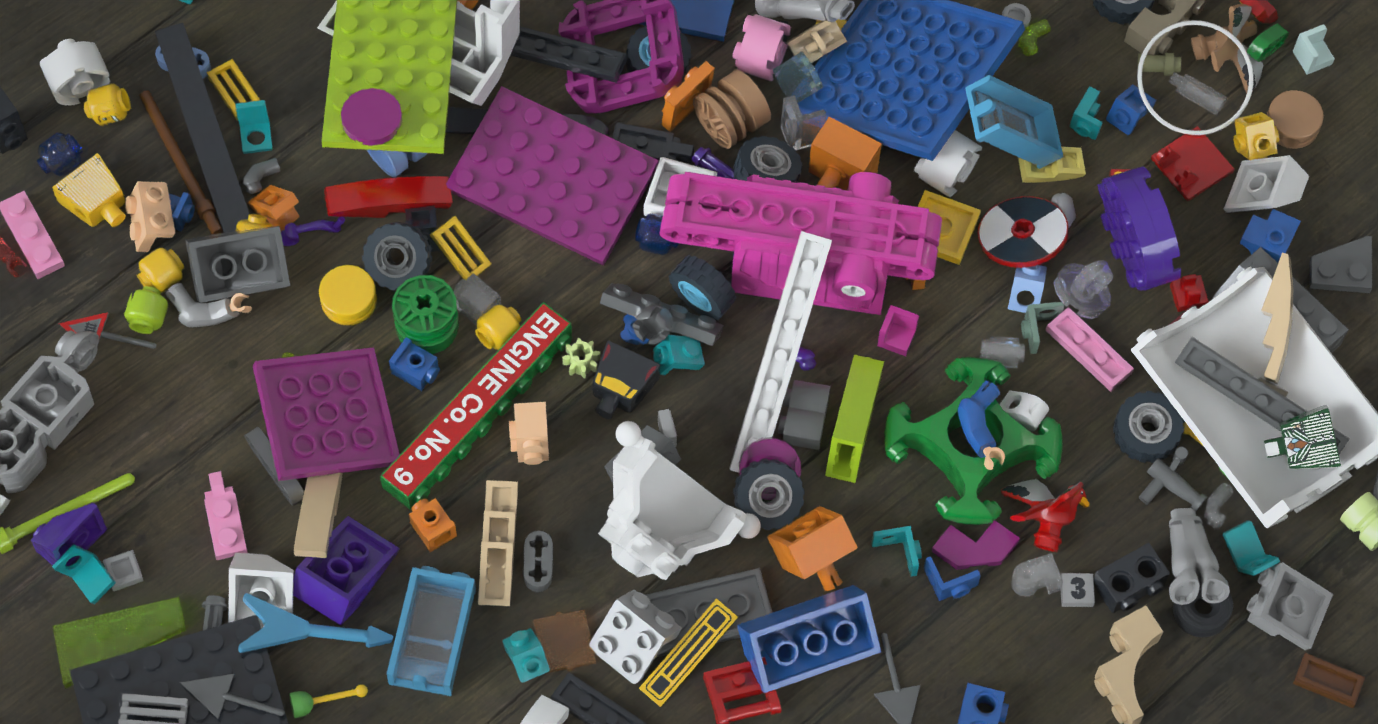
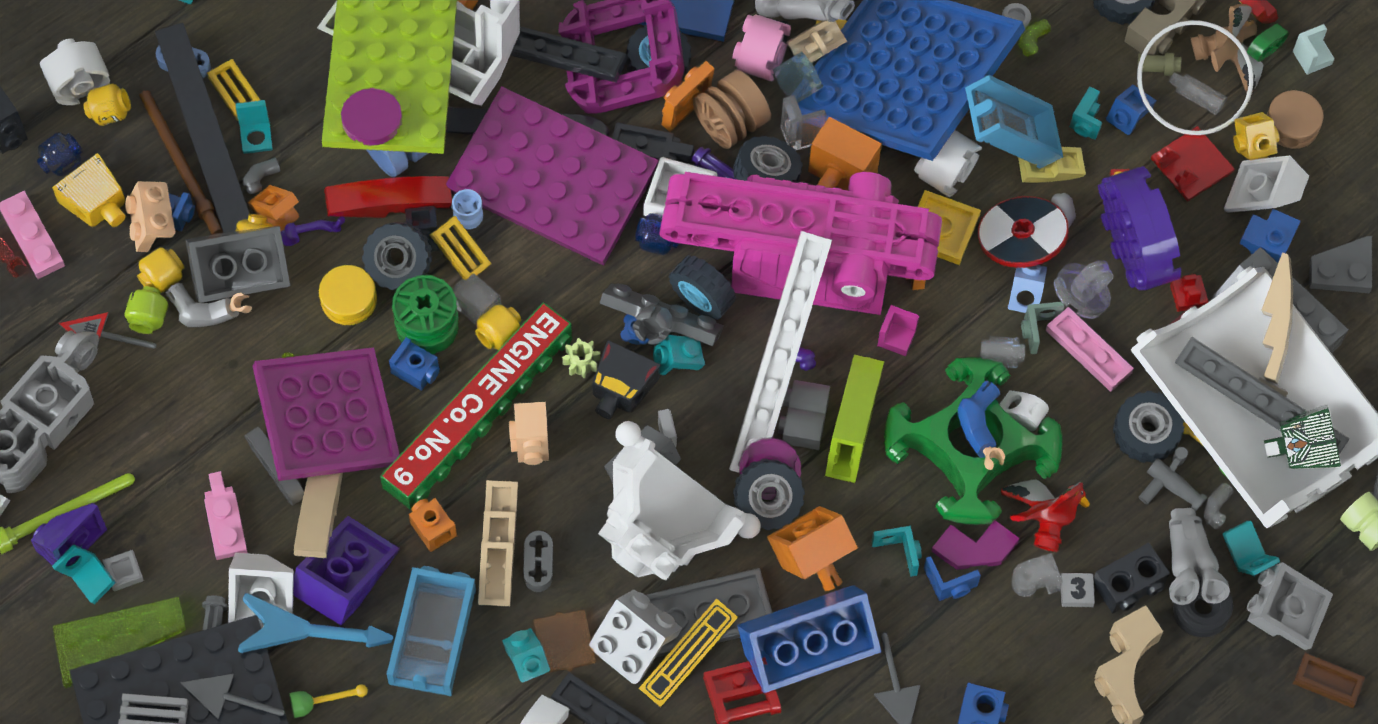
(468, 202): none -> light blue wheel

